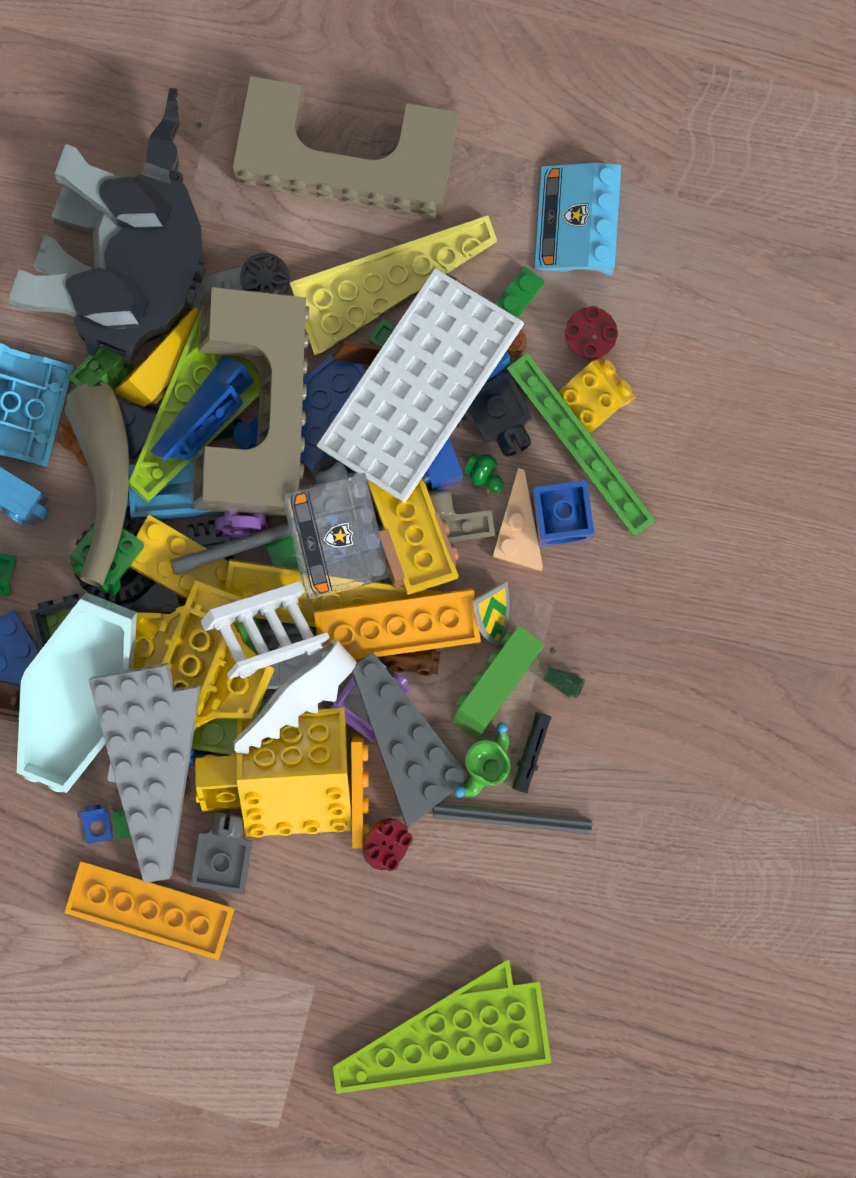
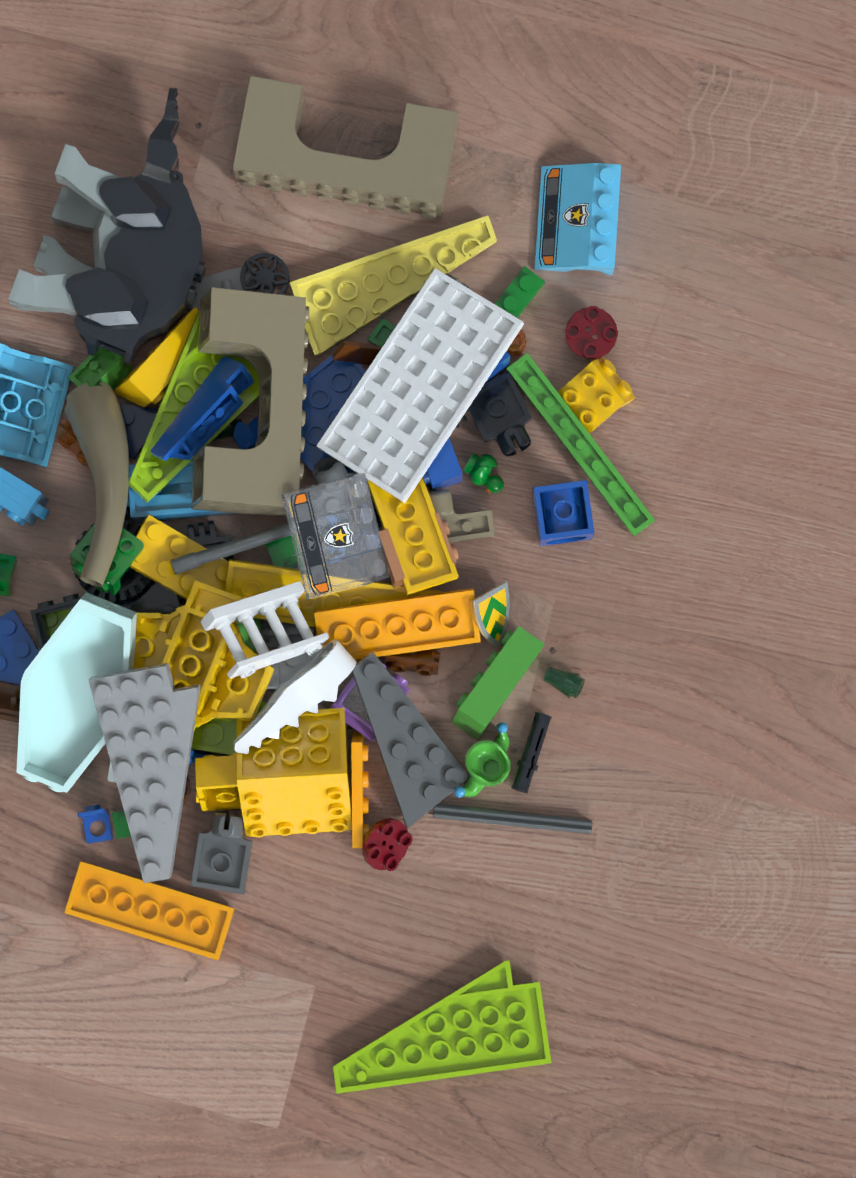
(240, 526): medium lavender plate -> none
(518, 535): light nougat wing -> none

